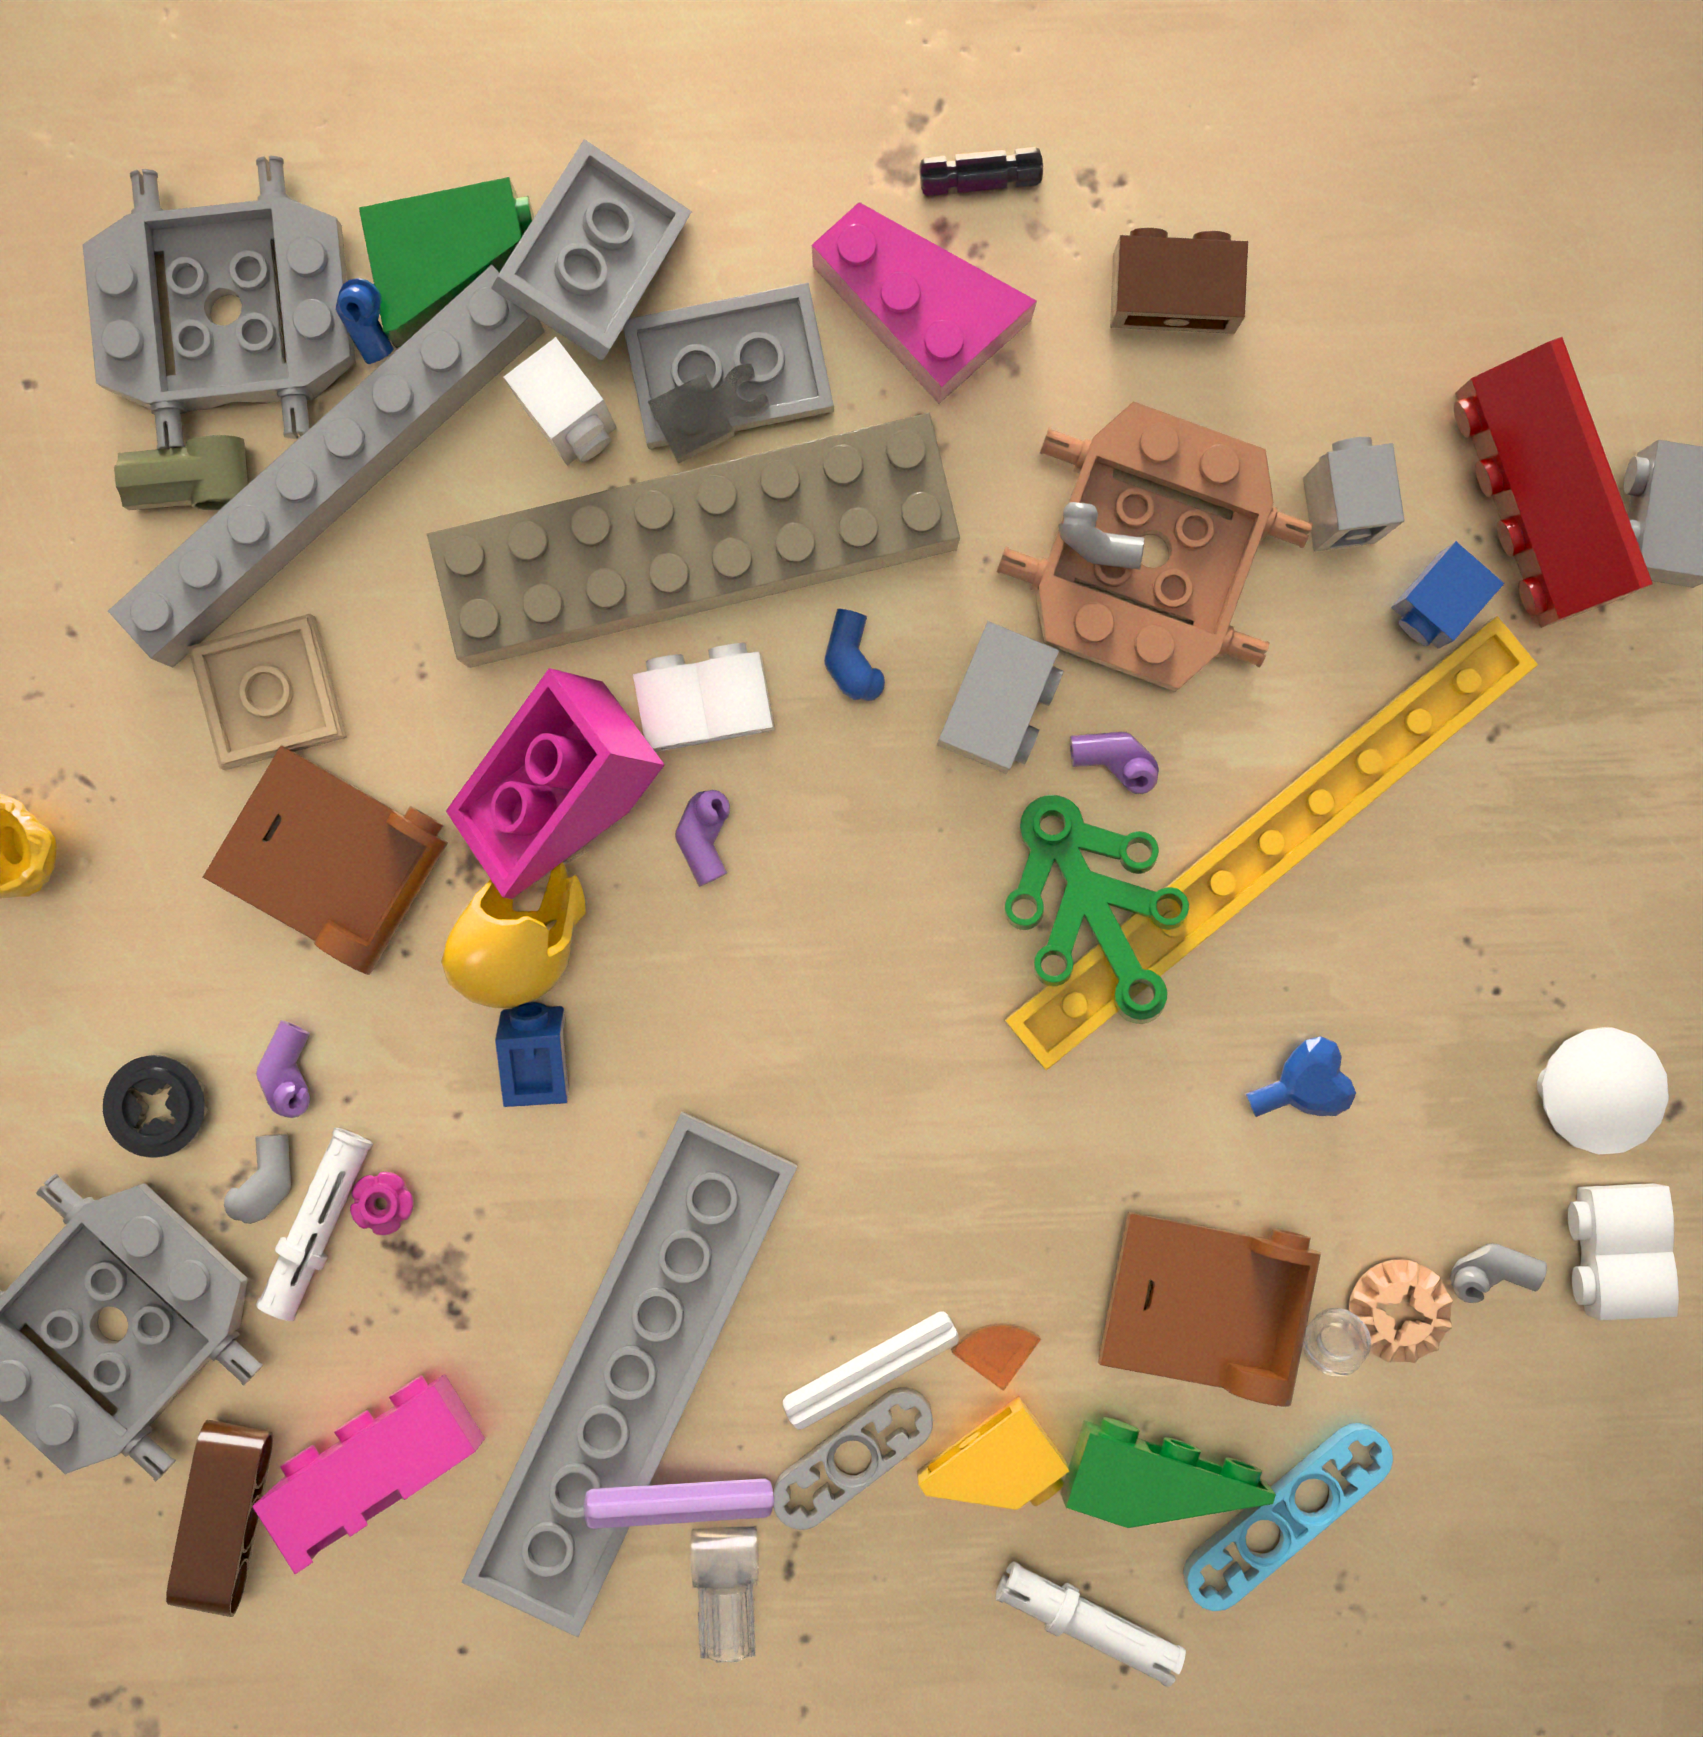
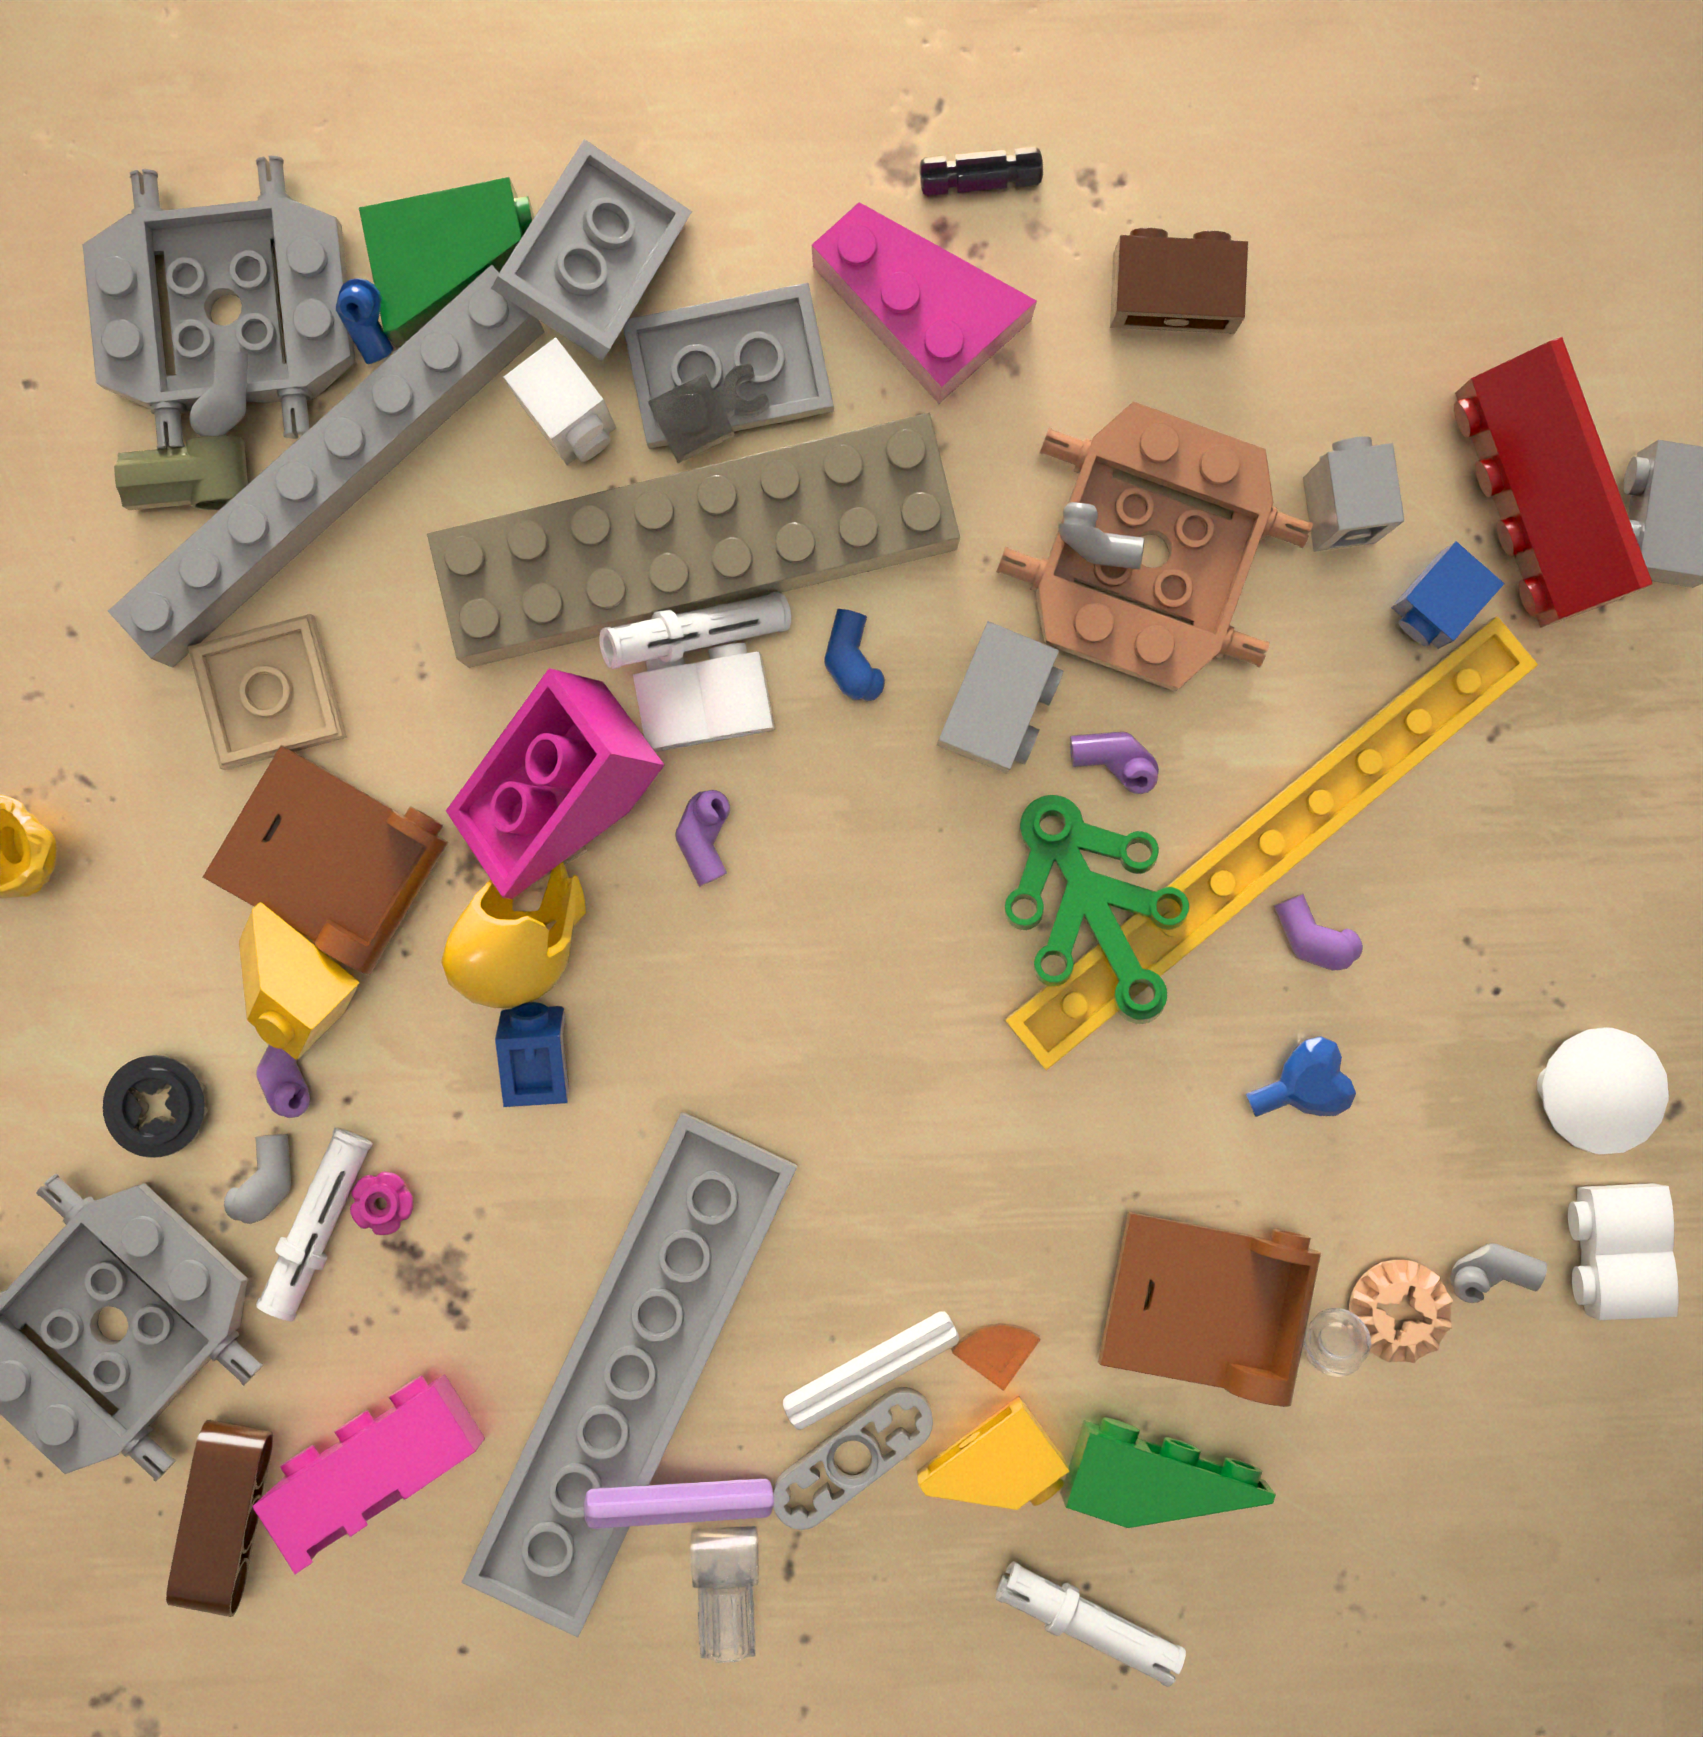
(225, 400): none -> light grey arm
(289, 984): none -> yellow slope
(673, 634): none -> white pin
(1295, 1526): medium azure beam -> none
(1314, 942): none -> medium lavender arm

